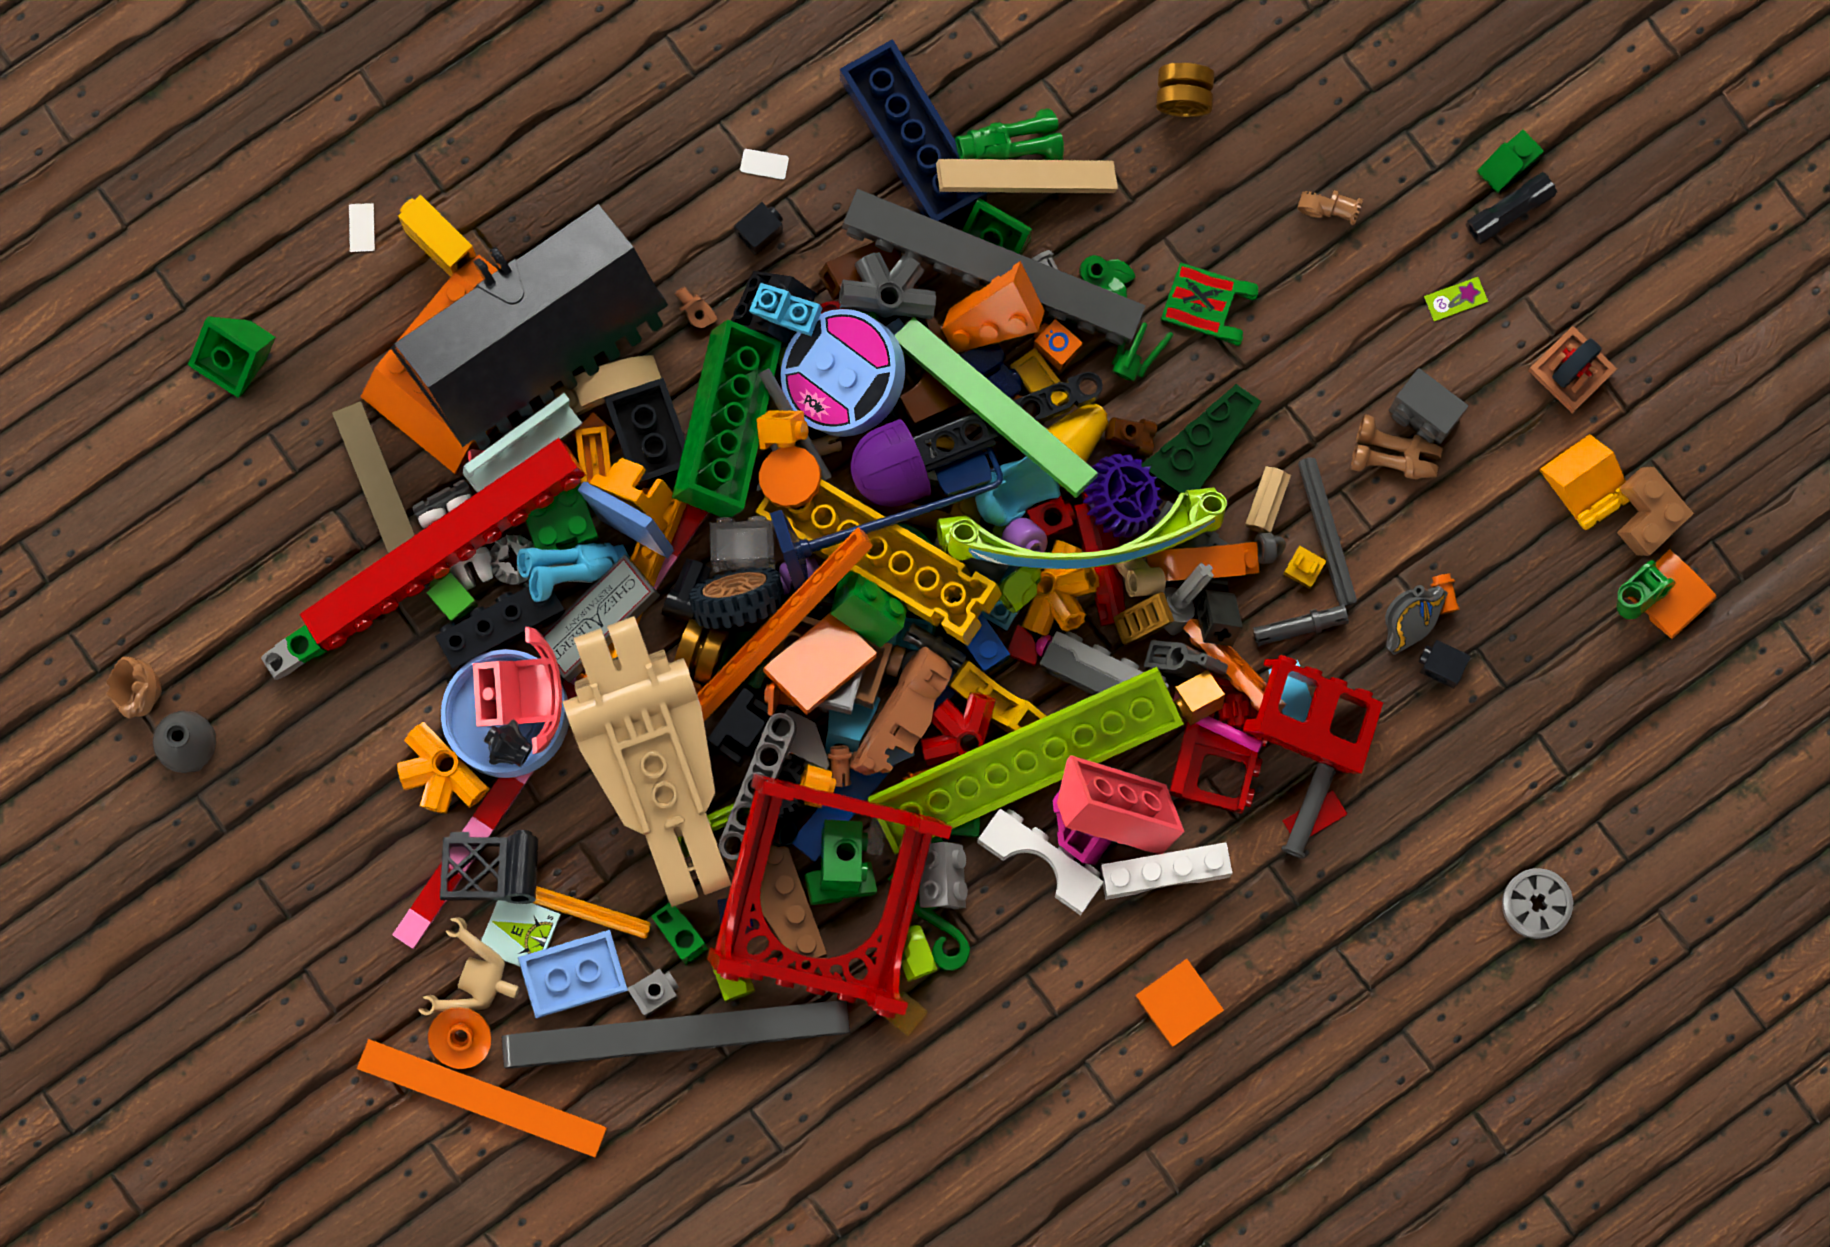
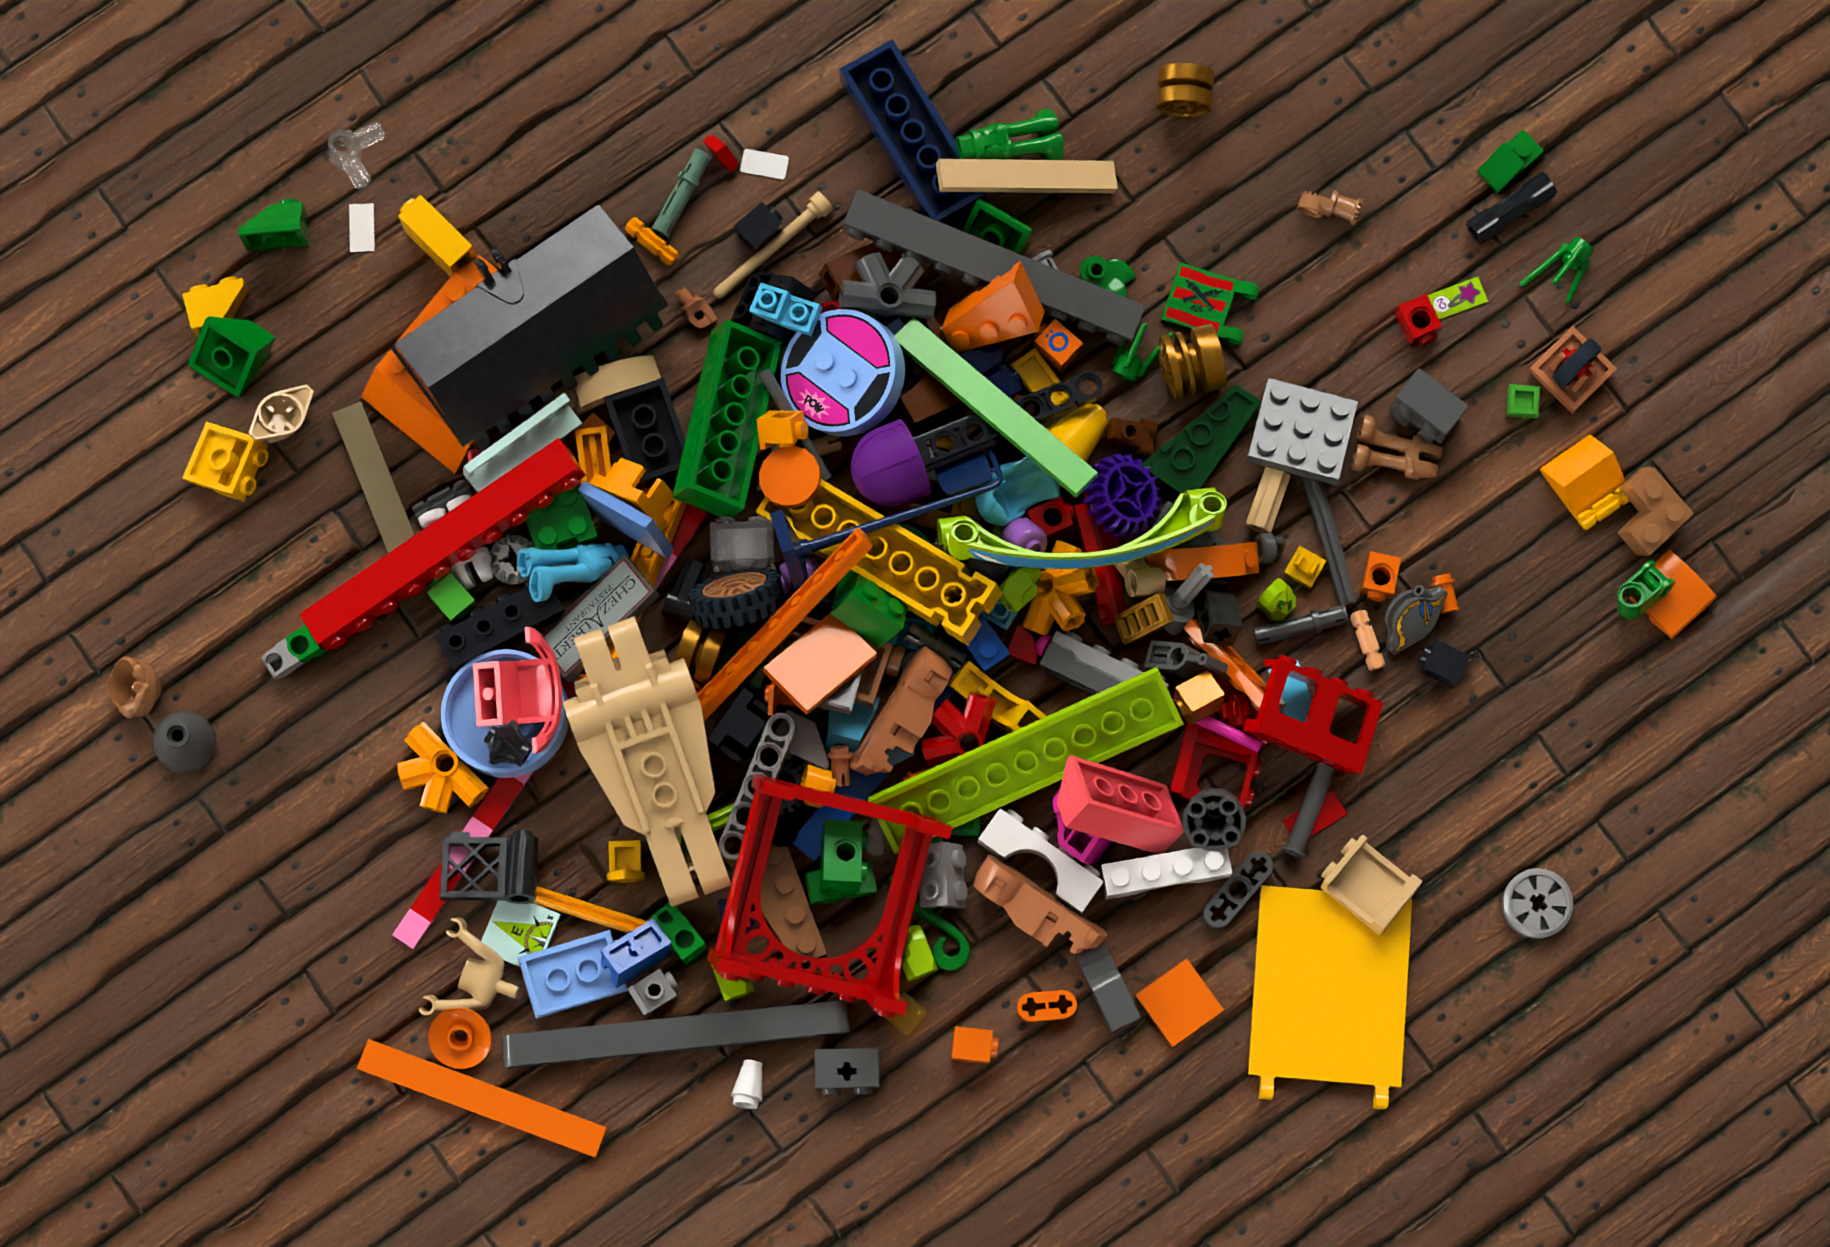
(214, 301): none -> yellow slope
(226, 462): none -> yellow plate
(276, 227): none -> green slope
(281, 414): none -> tan hat
(350, 159): none -> clear axle
(625, 862): none -> yellow tile
(635, 952): none -> hinge
(651, 241): none -> light orange axle
(687, 182): none -> sand green pin
(721, 152): none -> red tile
(748, 1087): none -> white cone
(817, 208): none -> tan piece
(860, 1059): none -> dark grey brick
(974, 1045): none -> orange brick
(1033, 907): none -> nougat piece
(1045, 998): none -> orange beam
(1108, 988): none -> dark grey piece
(1192, 361): none -> pearl gold wheel
(1210, 829): none -> dark grey piece
(1259, 877): none -> dark grey beam
(1277, 601): none -> lime rock
(1302, 431): none -> plate
(1327, 994): none -> yellow flag
(1367, 640): none -> light nougat axle
(1369, 884): none -> tan panel
(1380, 563): none -> orange brick
(1422, 308): none -> red brick
(1523, 401): none -> bright green tile
(1574, 256): none -> green plant

